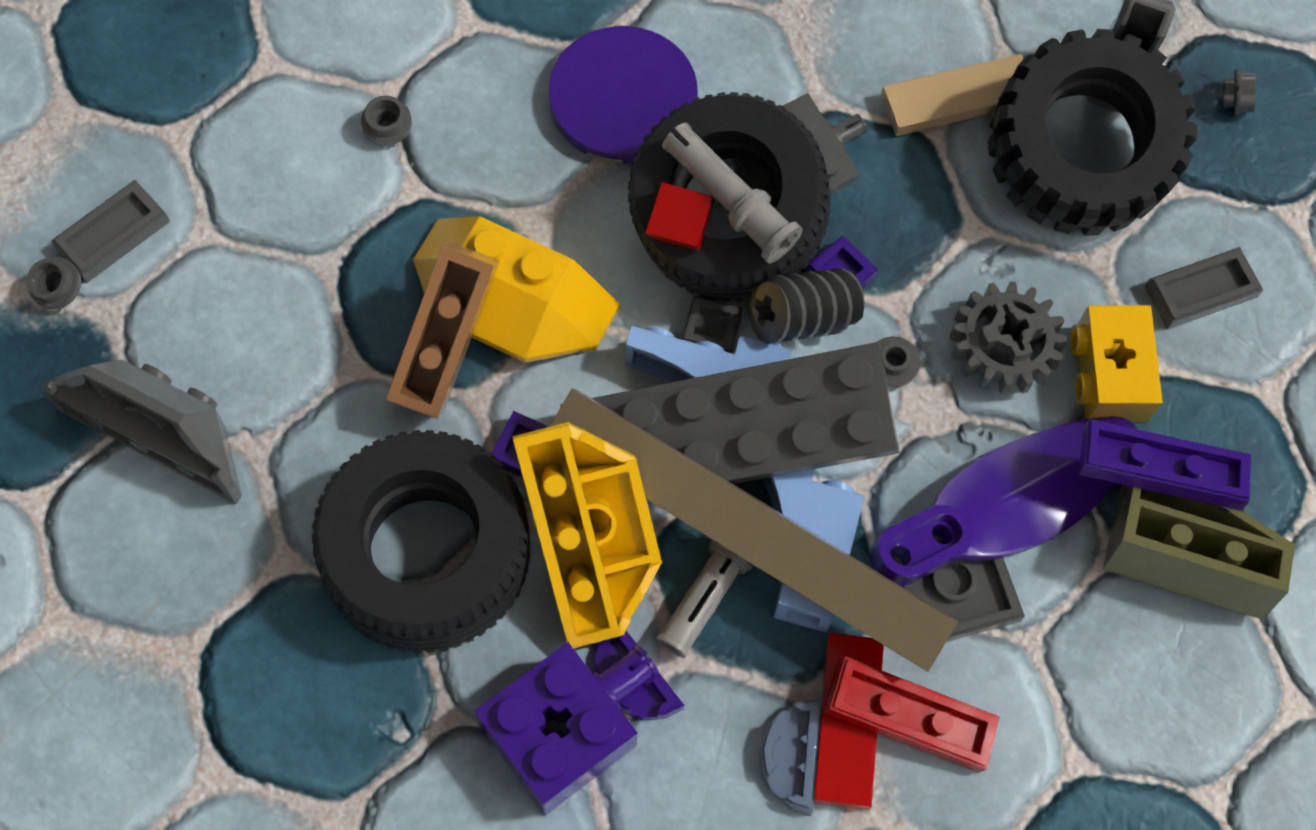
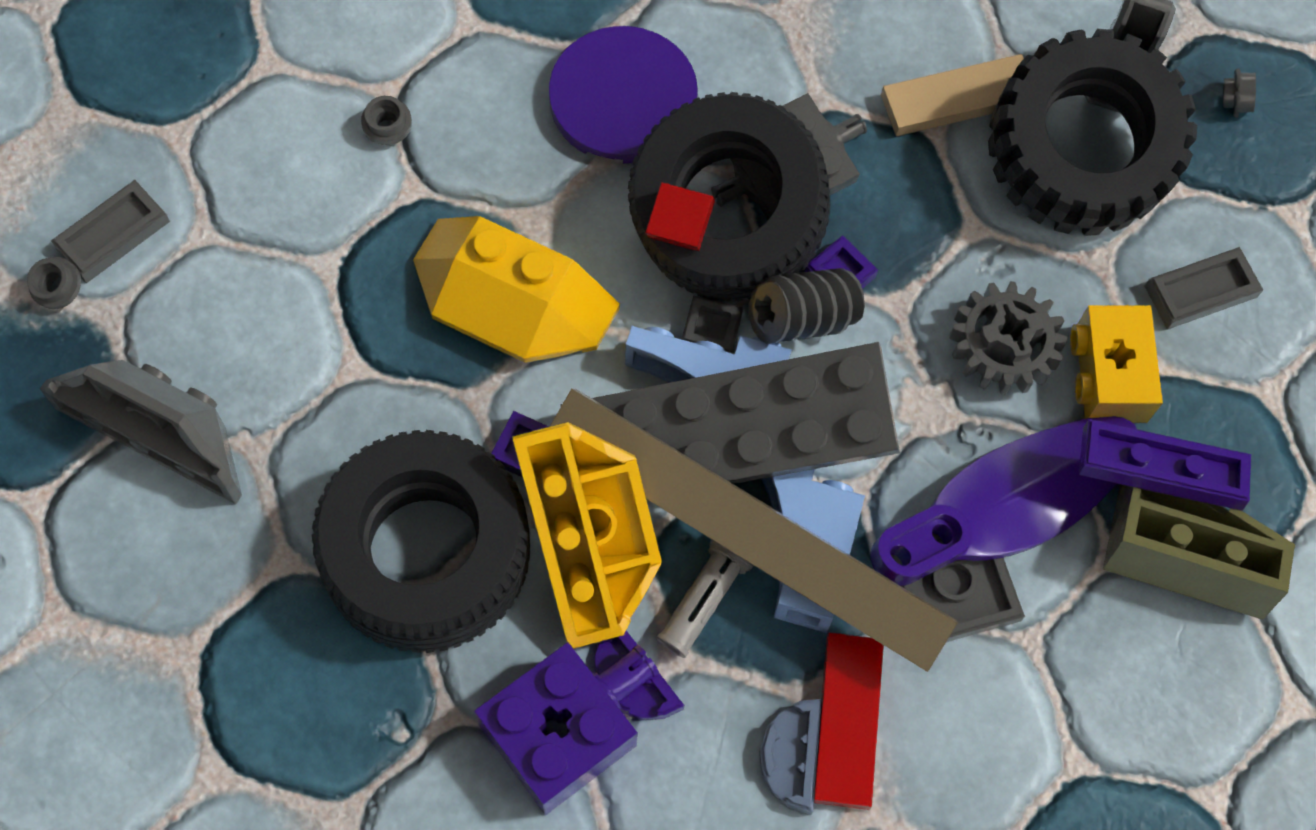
(442, 329): medium nougat brick -> none
(747, 208): light grey pin -> none
(904, 374): dark grey plate -> none
(912, 714): red tile -> none

